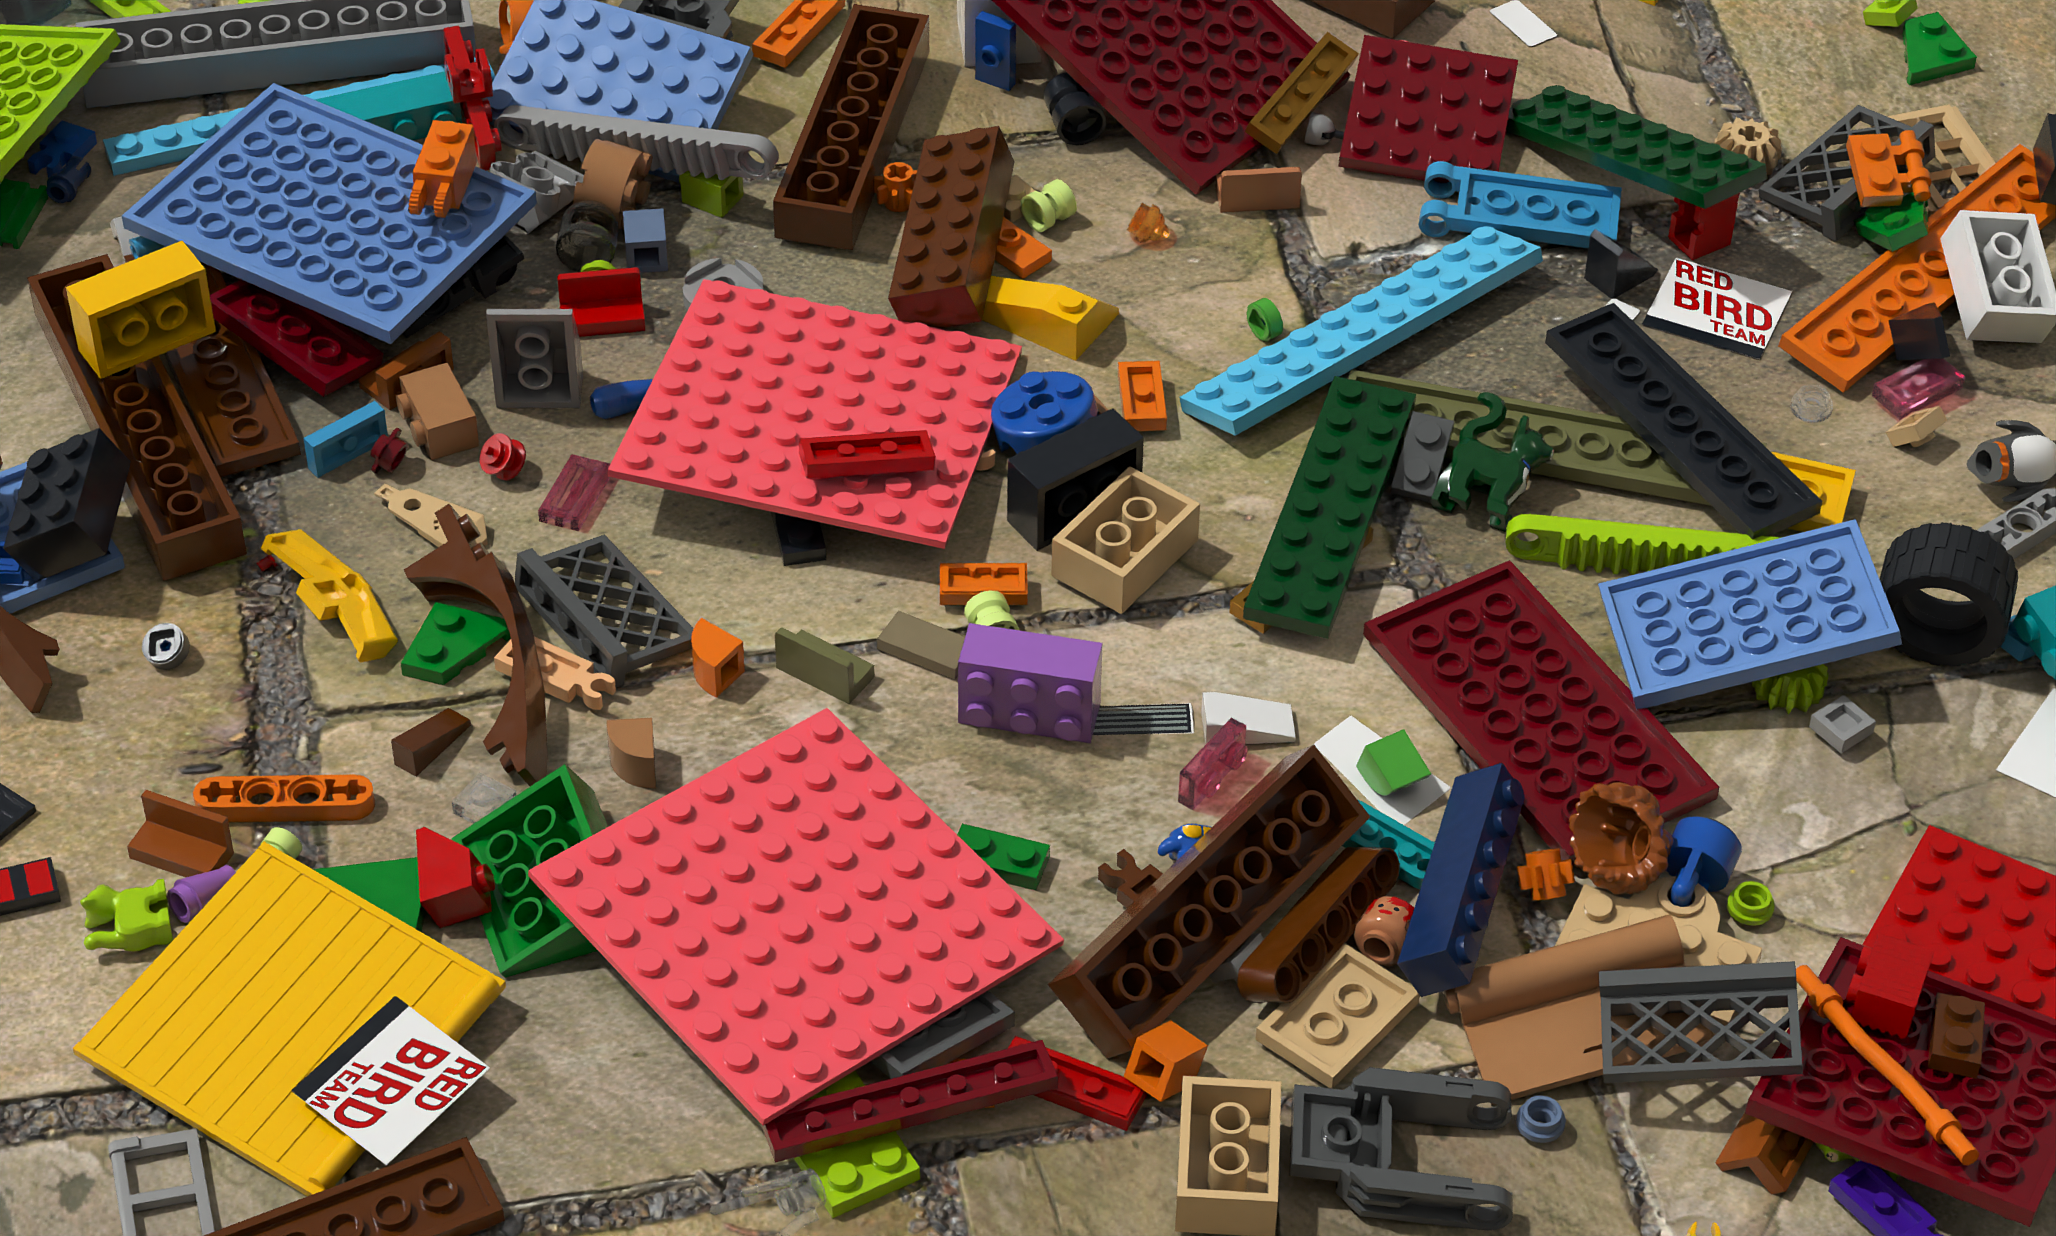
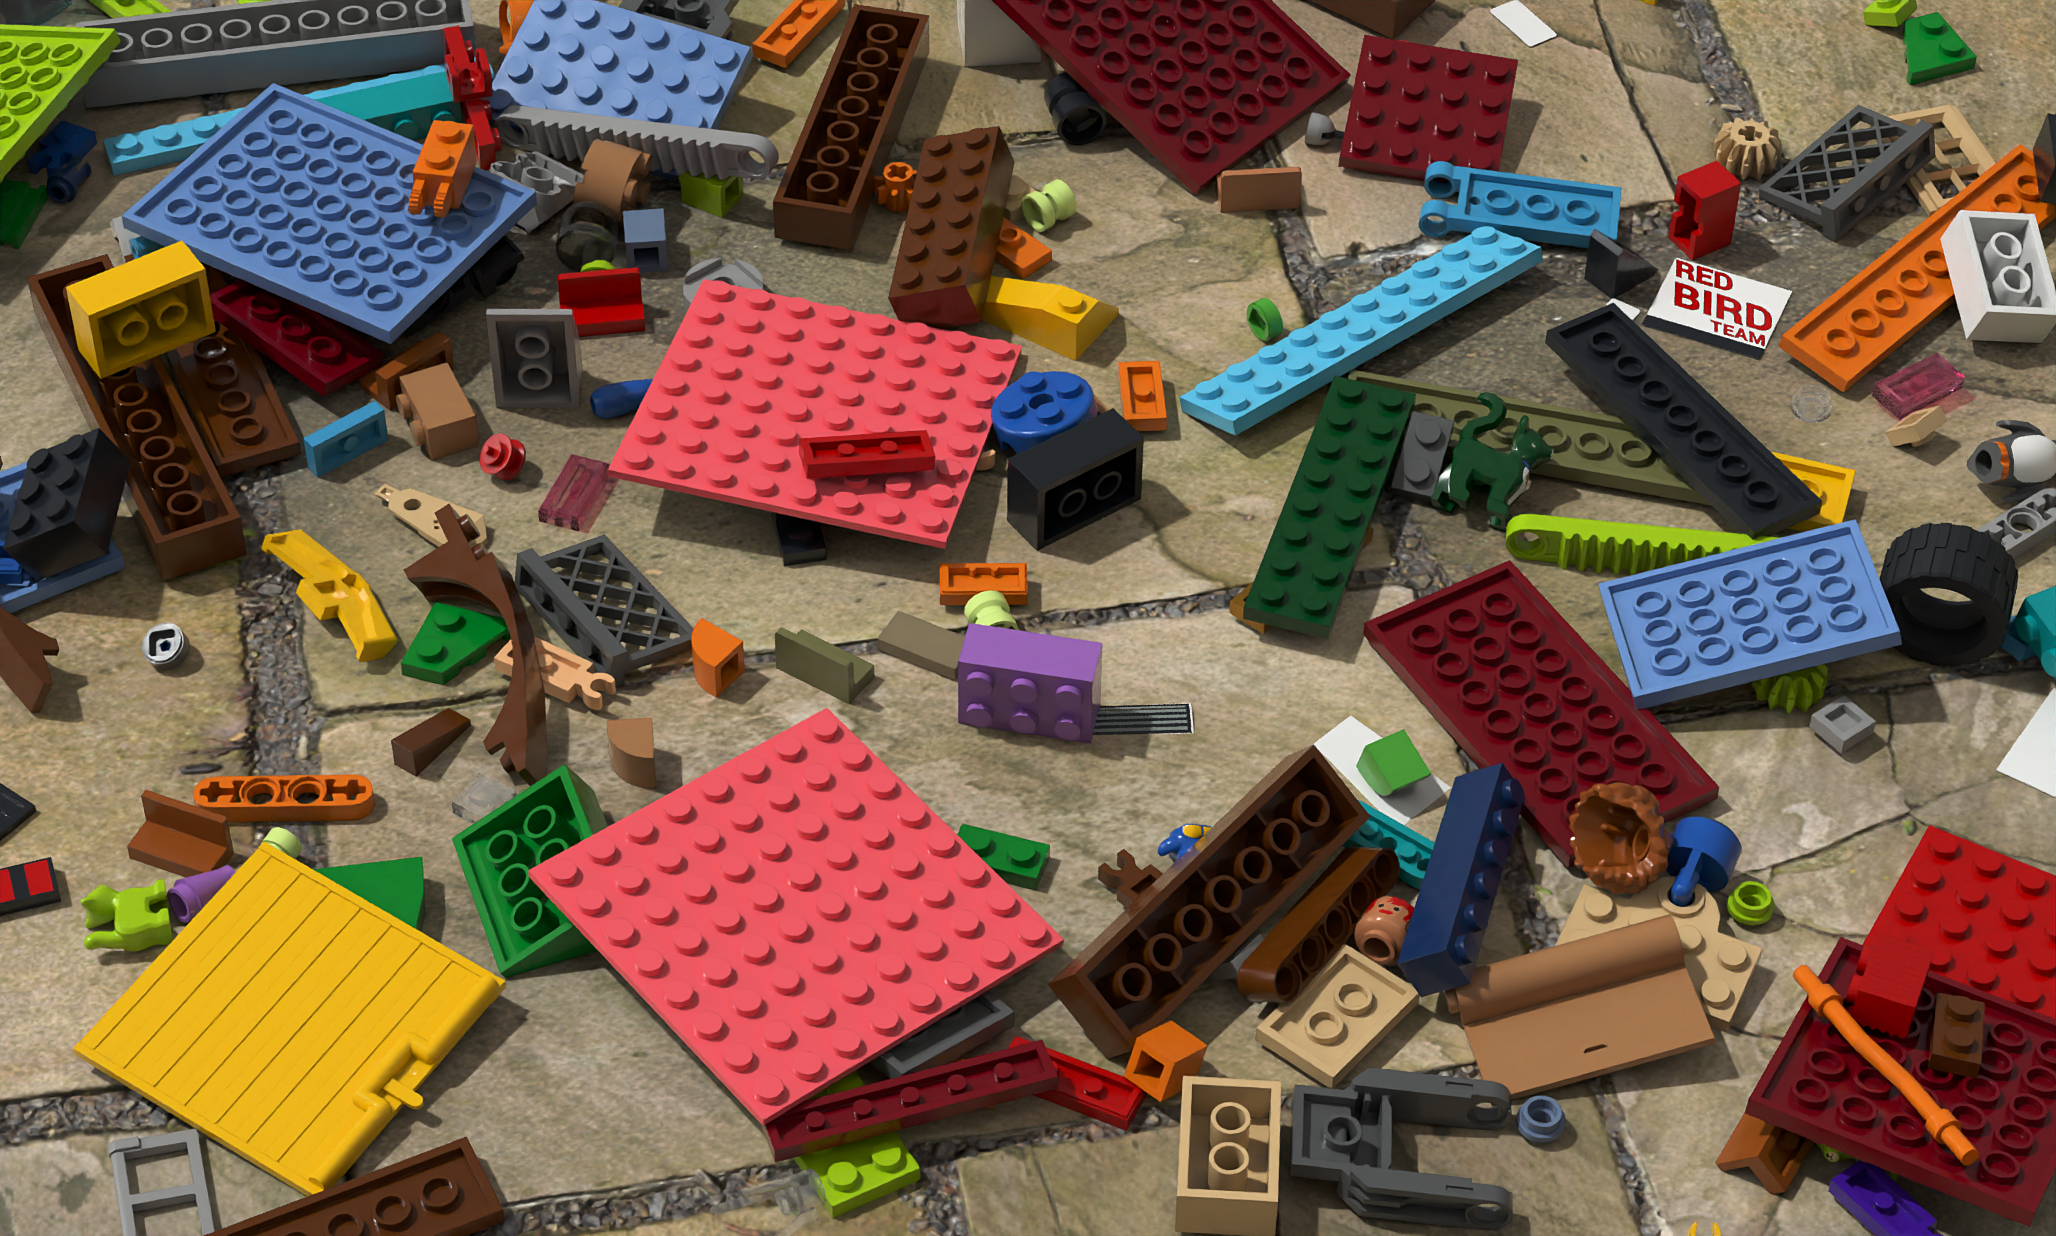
(266, 562): red piece -> none
(388, 452): dark red plate -> none
(390, 1080): sticker -> none
(451, 879): red slope -> none
(995, 50): blue plate -> none
(1125, 539): tan brick -> none
(1148, 224): clear orange plate -> none
(1212, 763): clear pink plate -> none
(1263, 719): white slope -> none
(1301, 92): pearl gold plate -> none
(1545, 874): orange gear -> none
(1634, 147): dark green plate -> none
(1699, 993): dark grey fence -> none
(1876, 172): orange plate -> none
(1894, 225): green wing -> none
(1919, 334): black slope -> none

